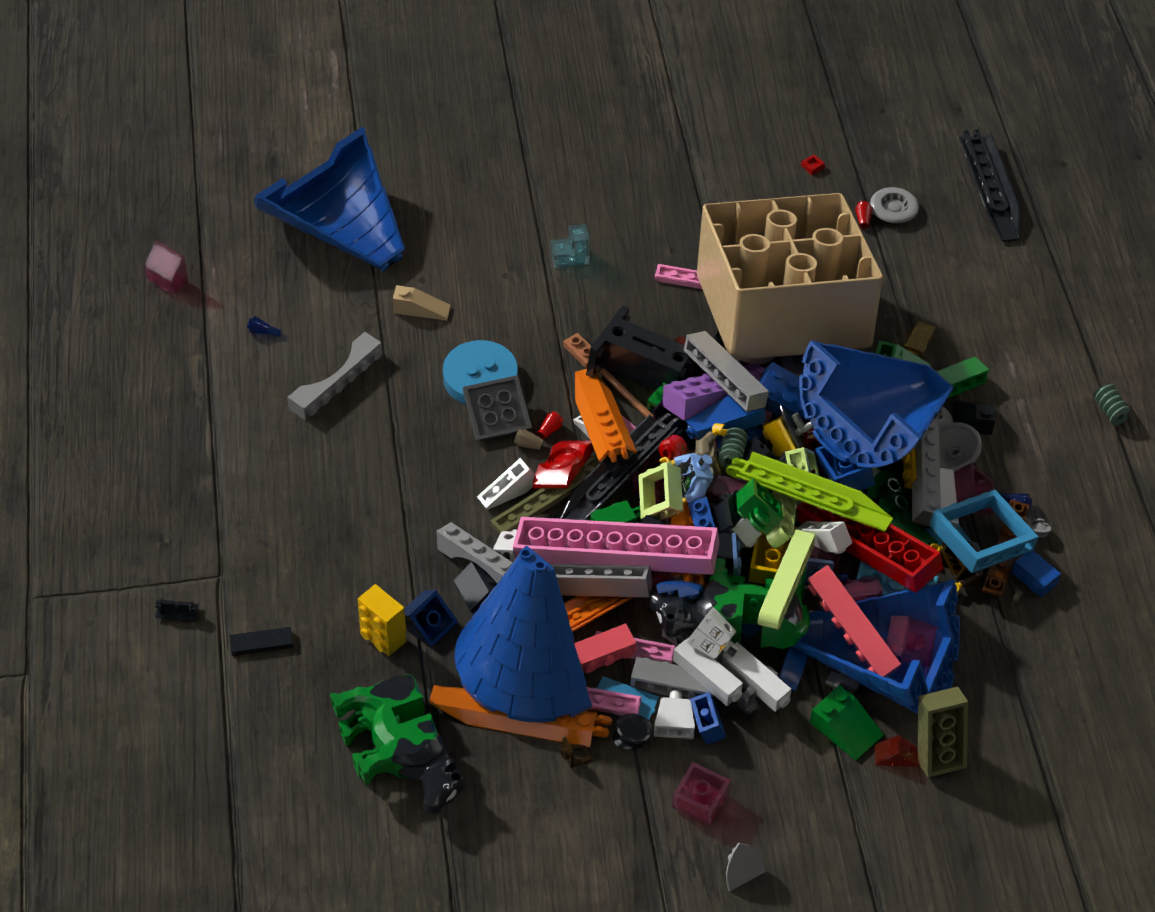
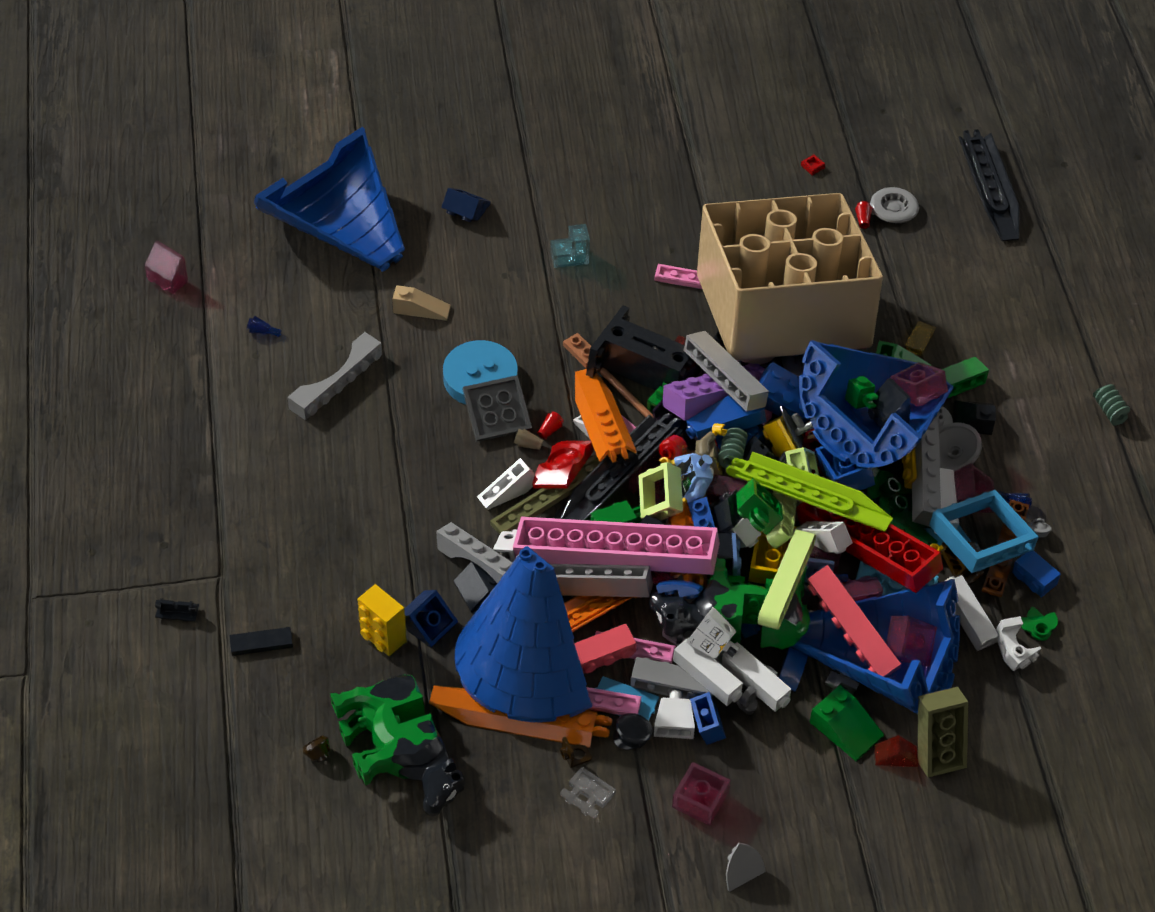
(317, 748): none -> dark brown cone
(465, 204): none -> dark blue slope
(590, 786): none -> clear plate
(861, 393): none -> green brick
(890, 400): none -> black slope
(921, 382): none -> clear pink brick
(973, 617): none -> white brick
(1008, 644): none -> white tile
(1037, 622): none -> green plate

